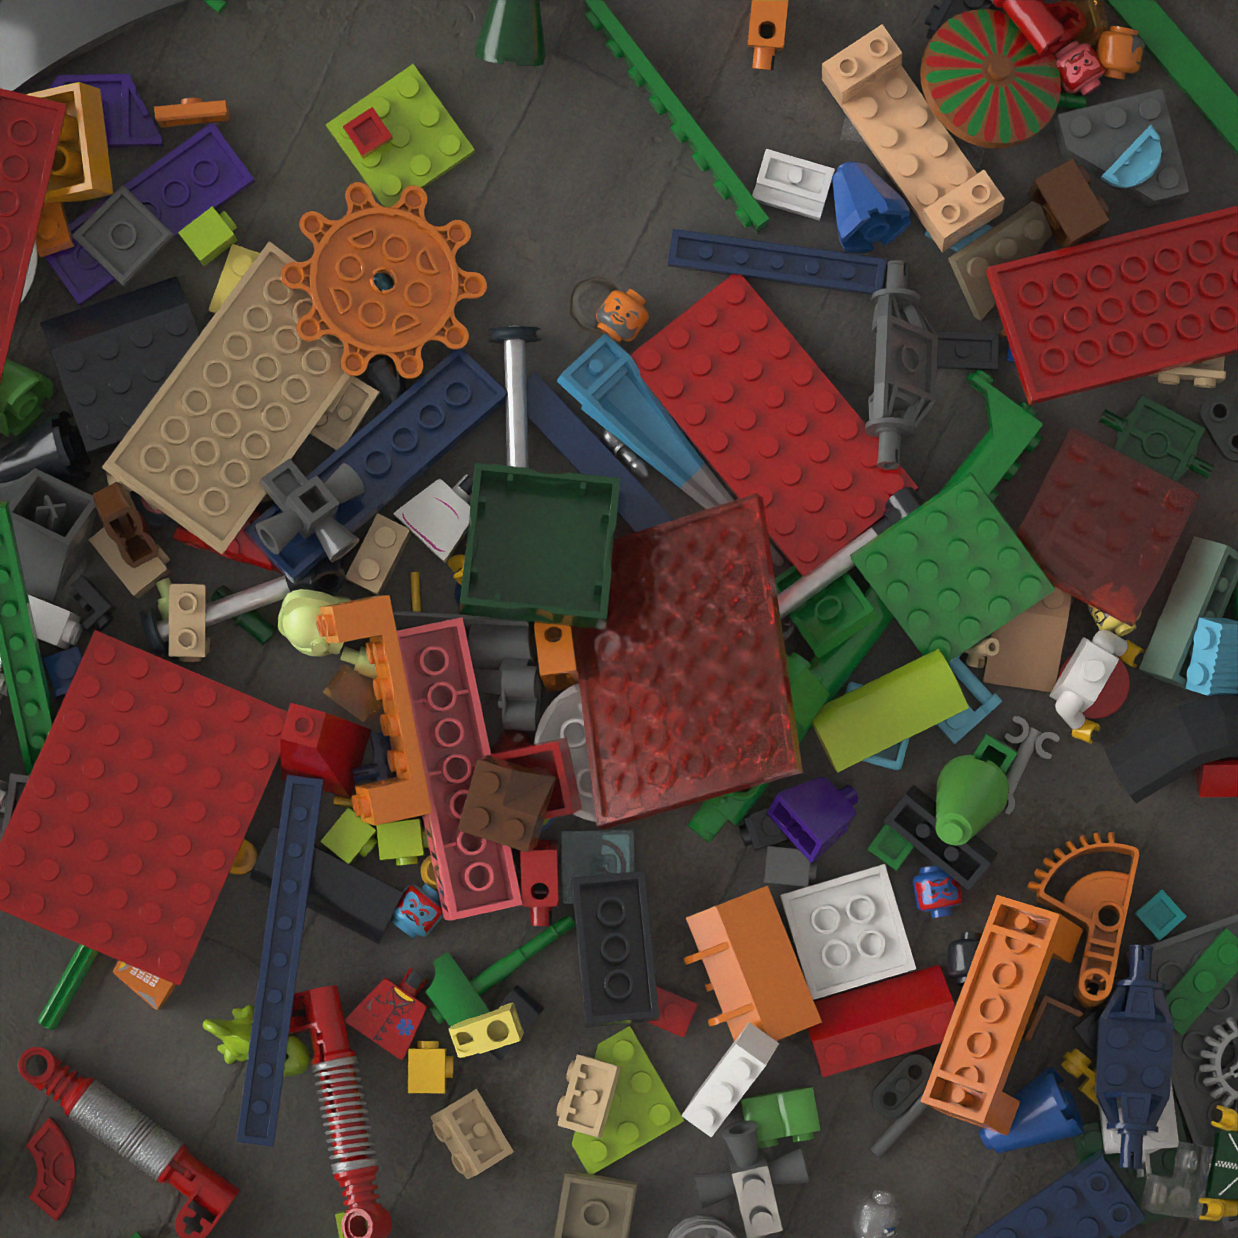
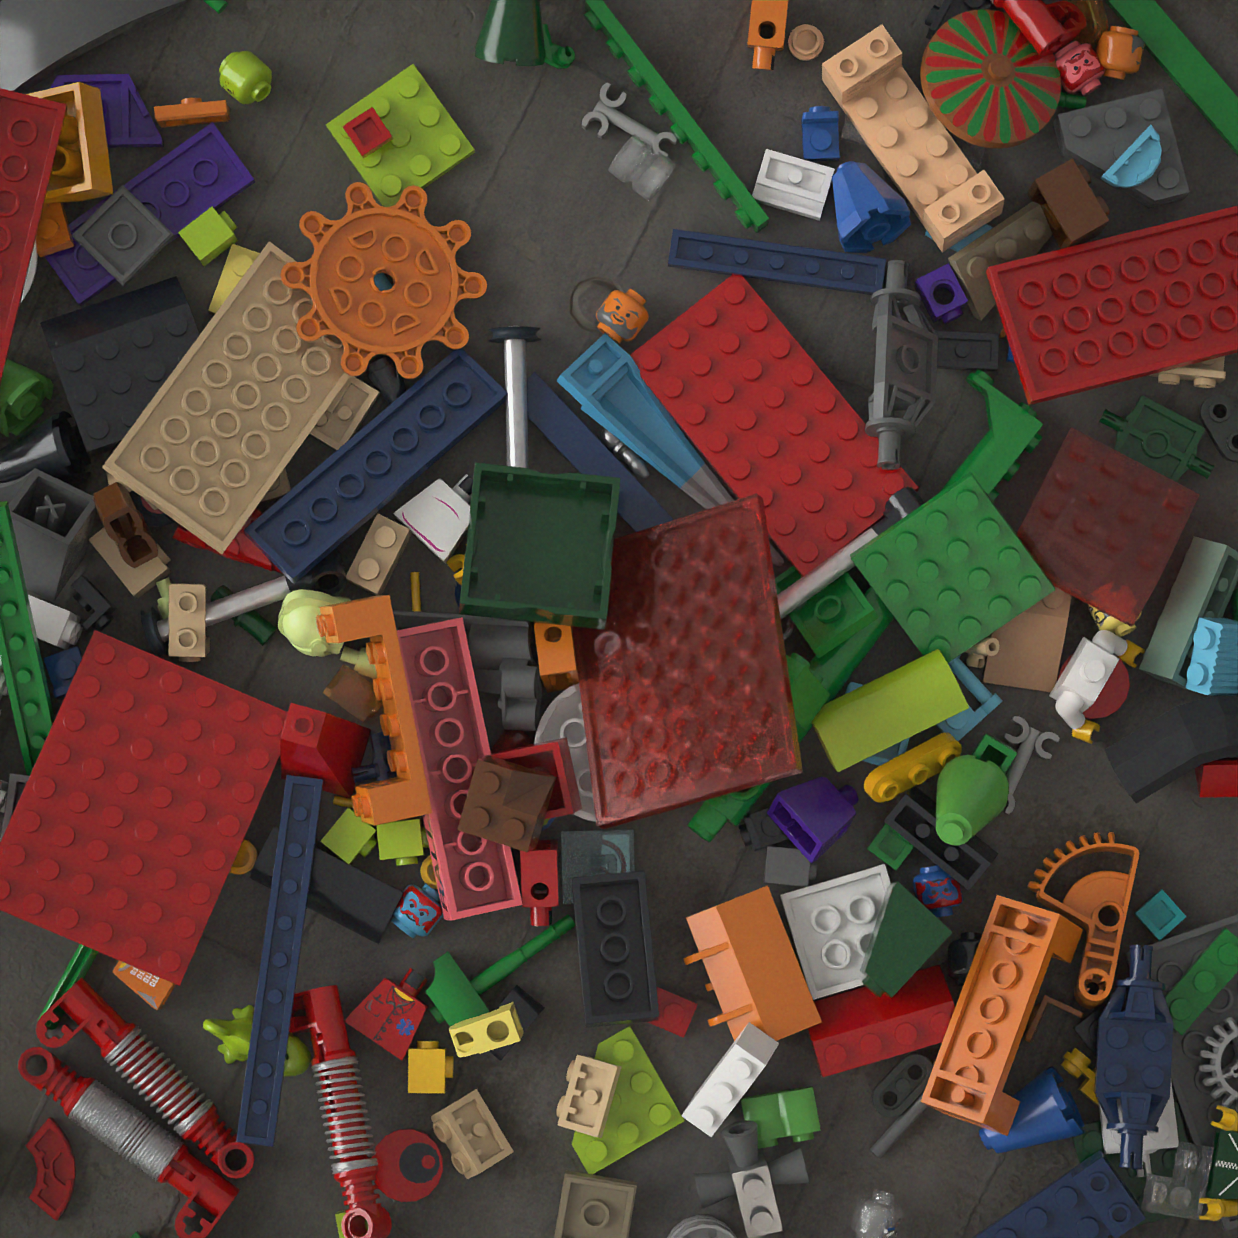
(148, 1070): none -> red piece
(245, 77): none -> lime head
(309, 508): dark grey brick -> none
(408, 1165): none -> red tile
(557, 55): none -> green arm
(607, 111): none -> light grey bar
(641, 167): none -> clear wheel
(805, 42): none -> light nougat plate
(820, 134): none -> blue bracket
(900, 941): none -> dark green slope
(911, 767): none -> yellow plate
(941, 278): none -> dark purple brick

